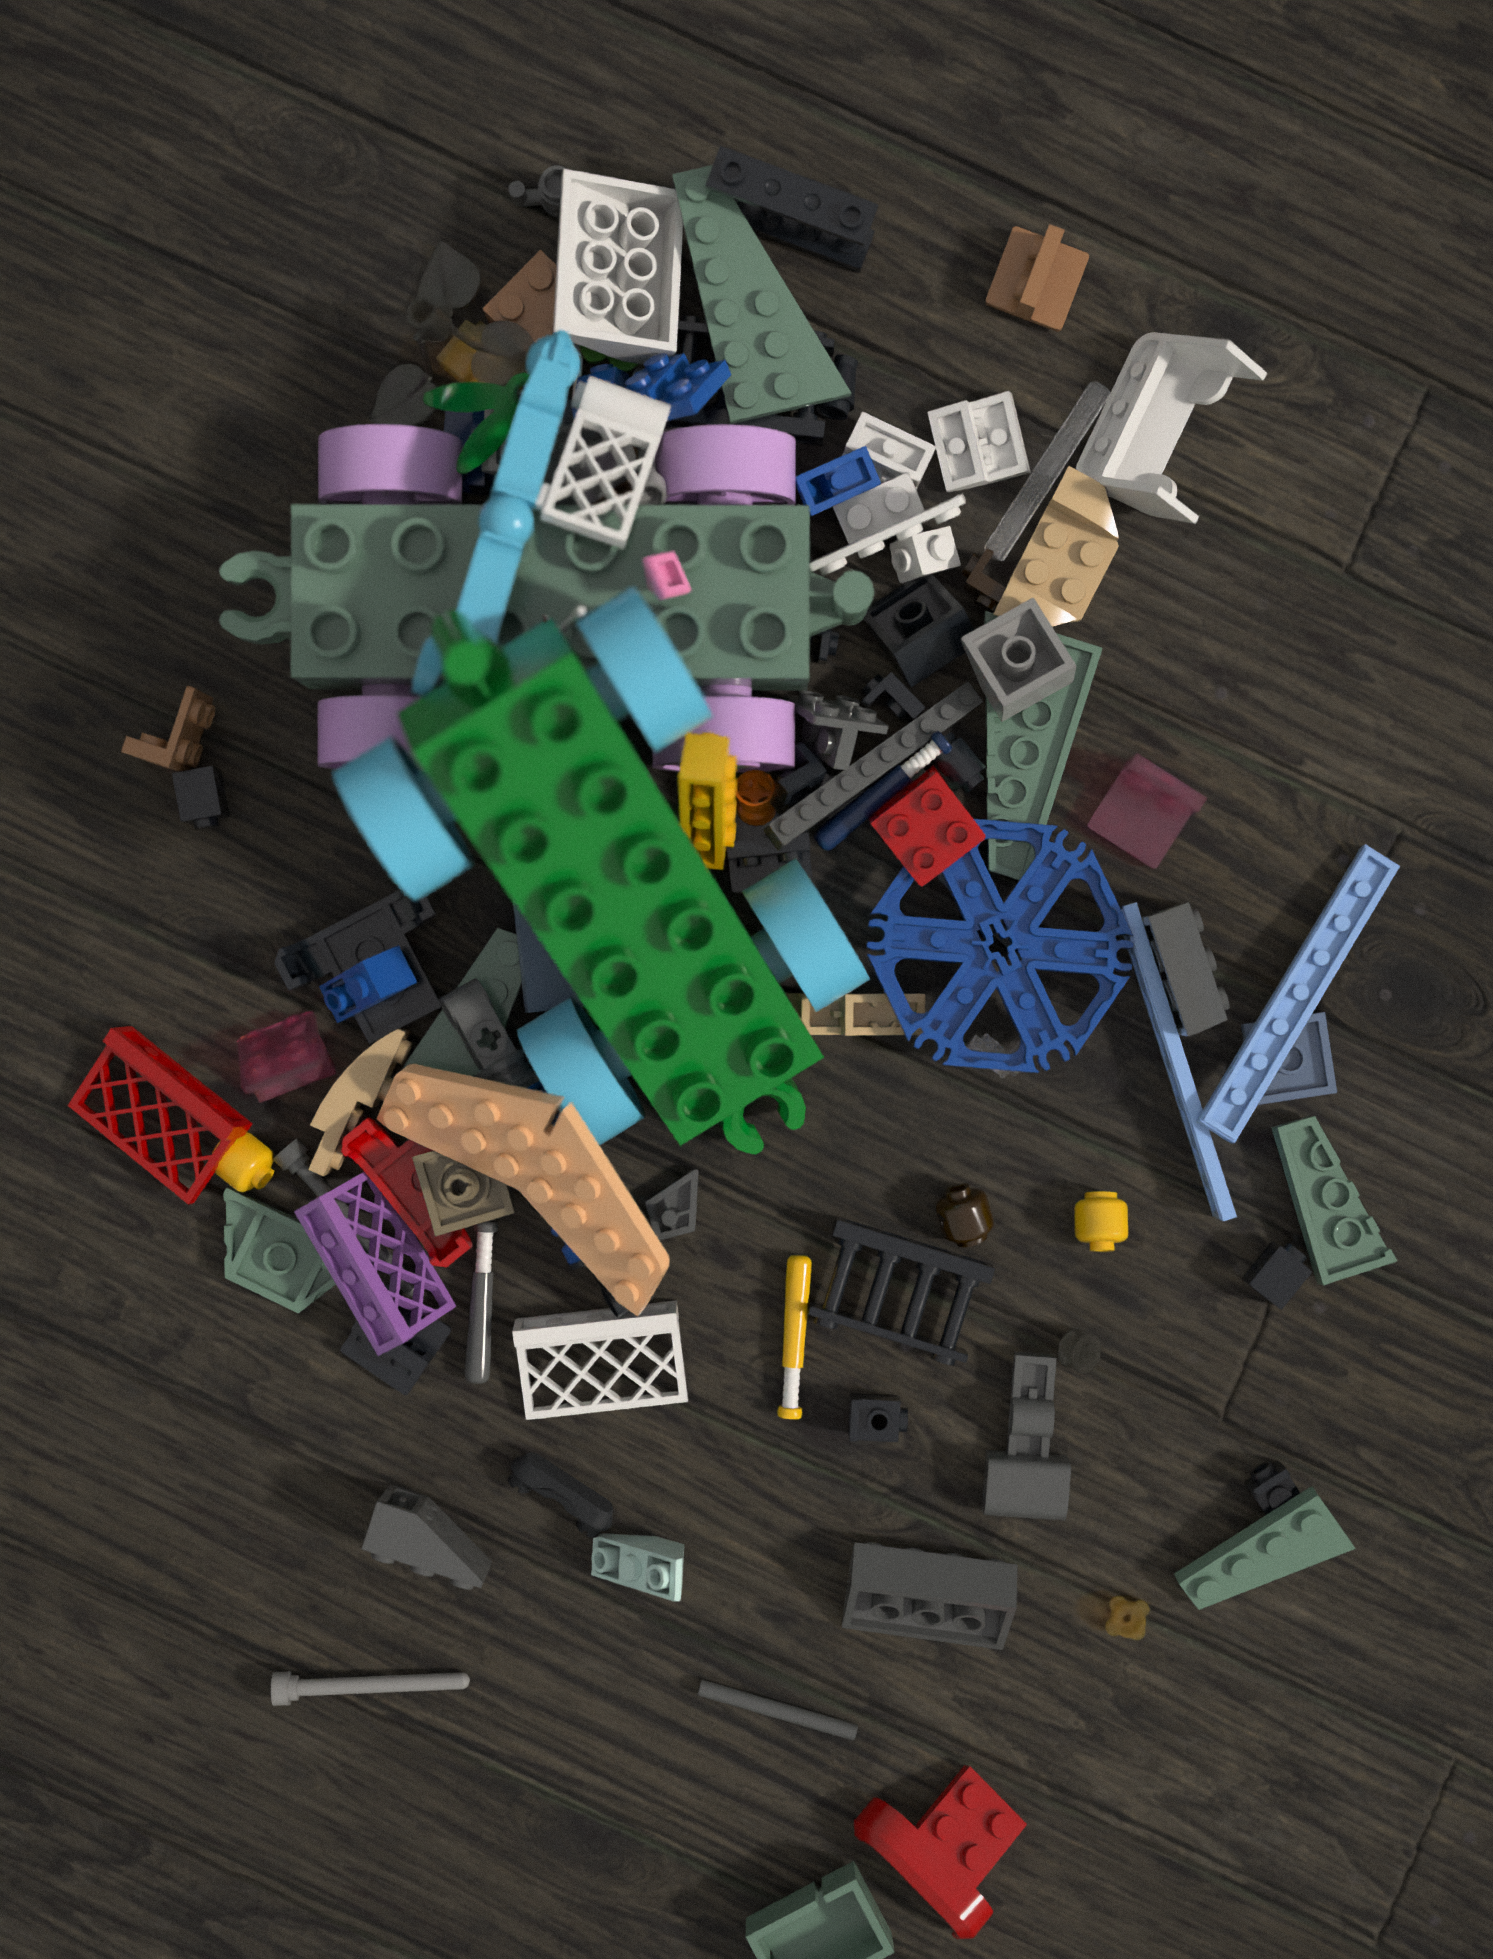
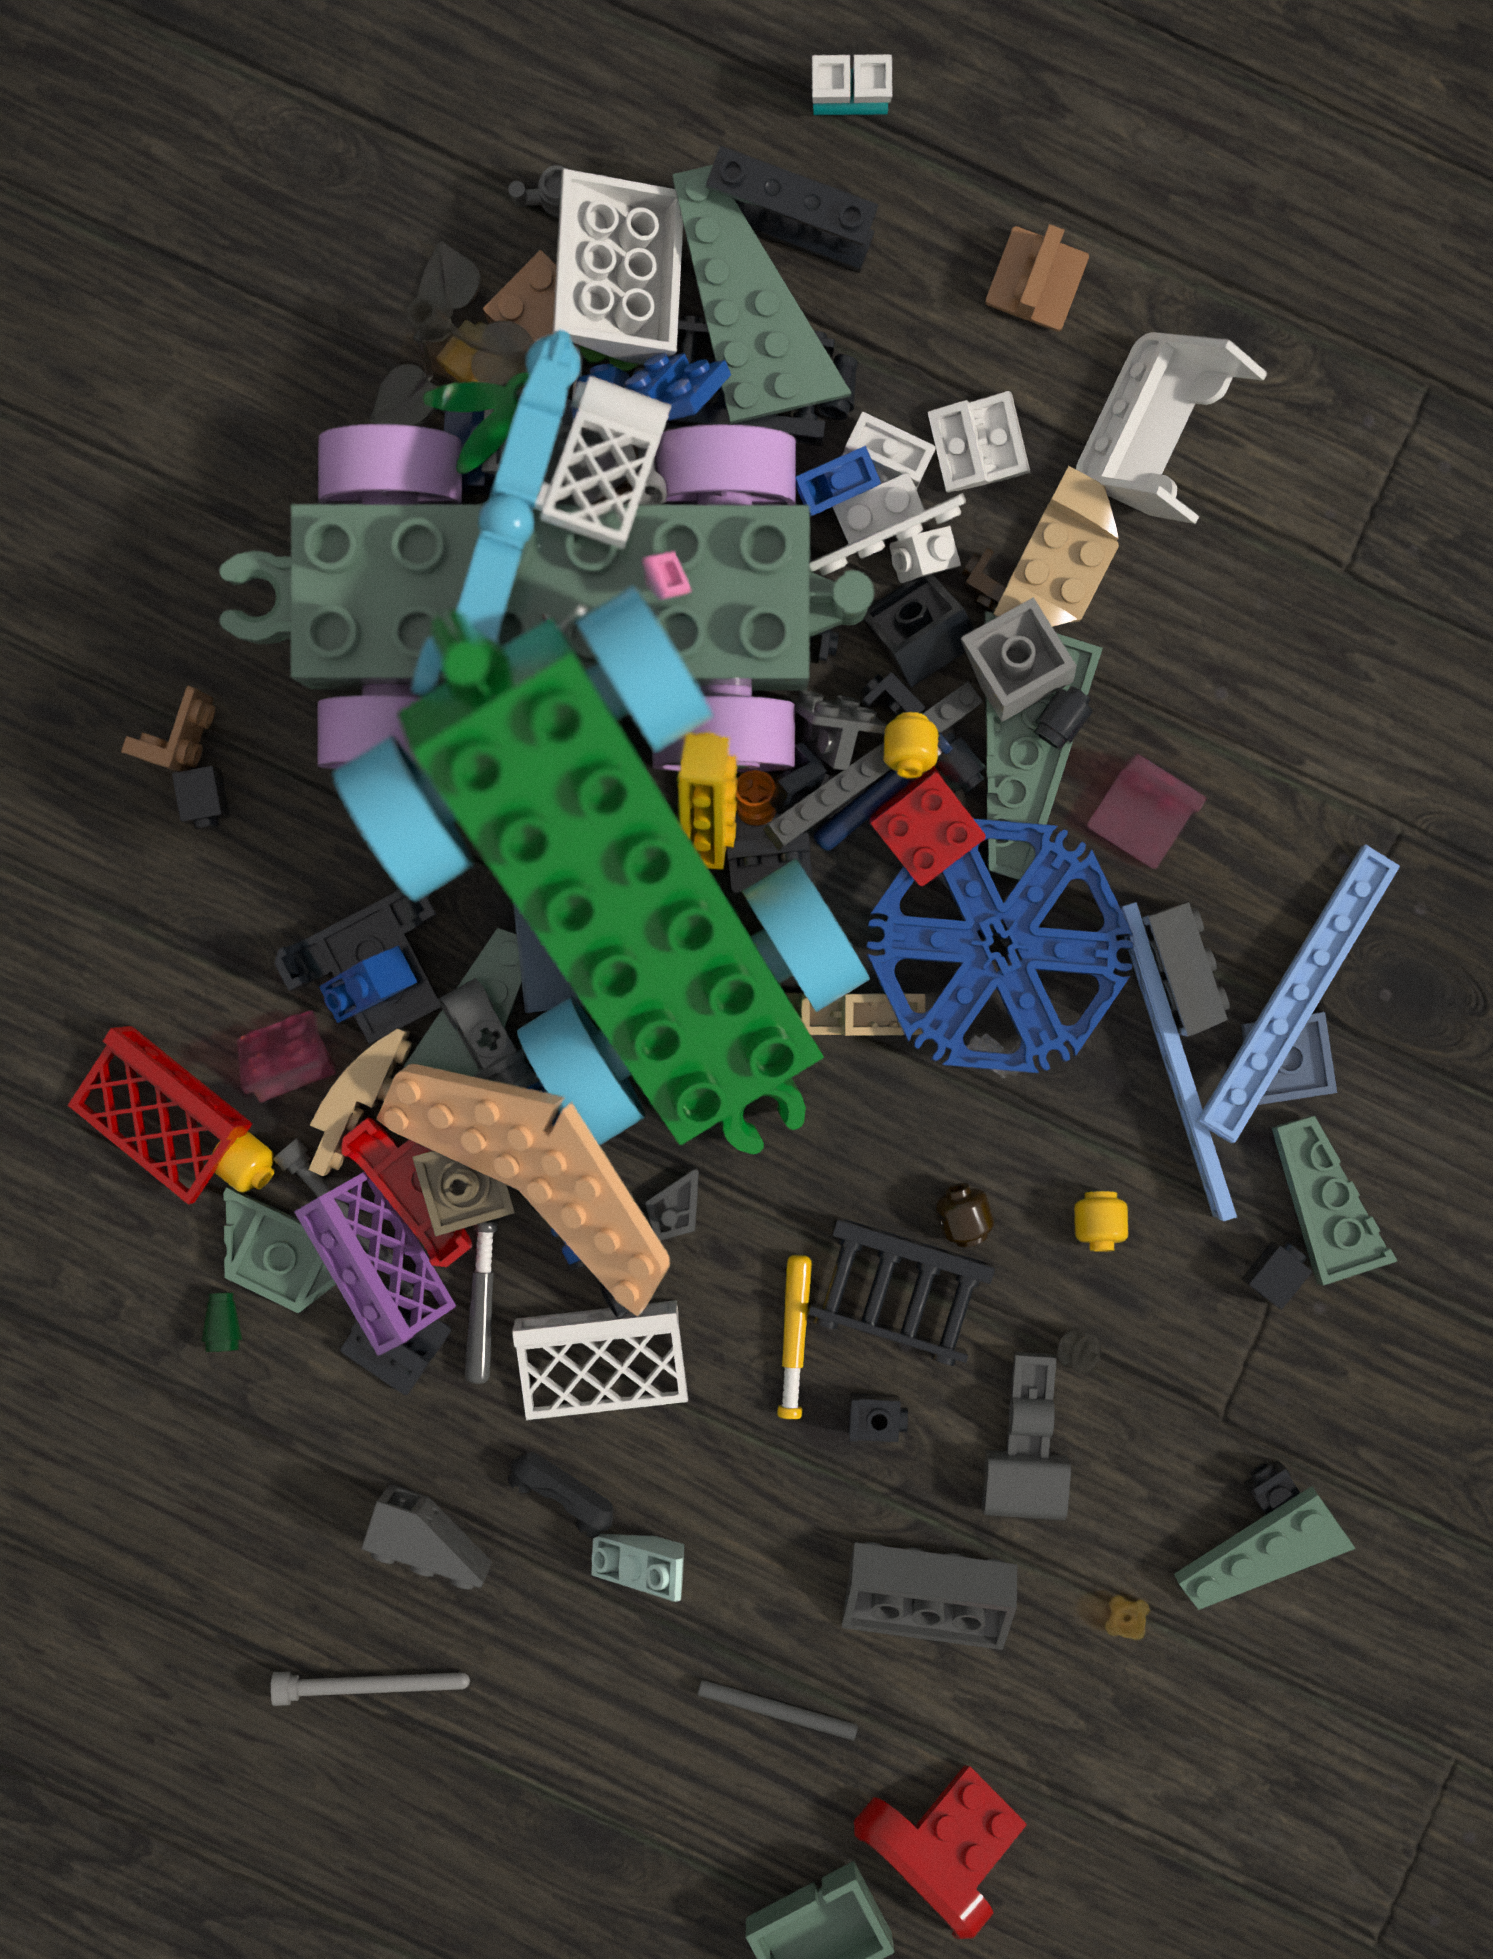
(221, 1324): none -> dark green cone
(851, 91): none -> white hips
(910, 744): none -> yellow head
(1047, 470): clear axle -> none
(1063, 717): none -> black brick

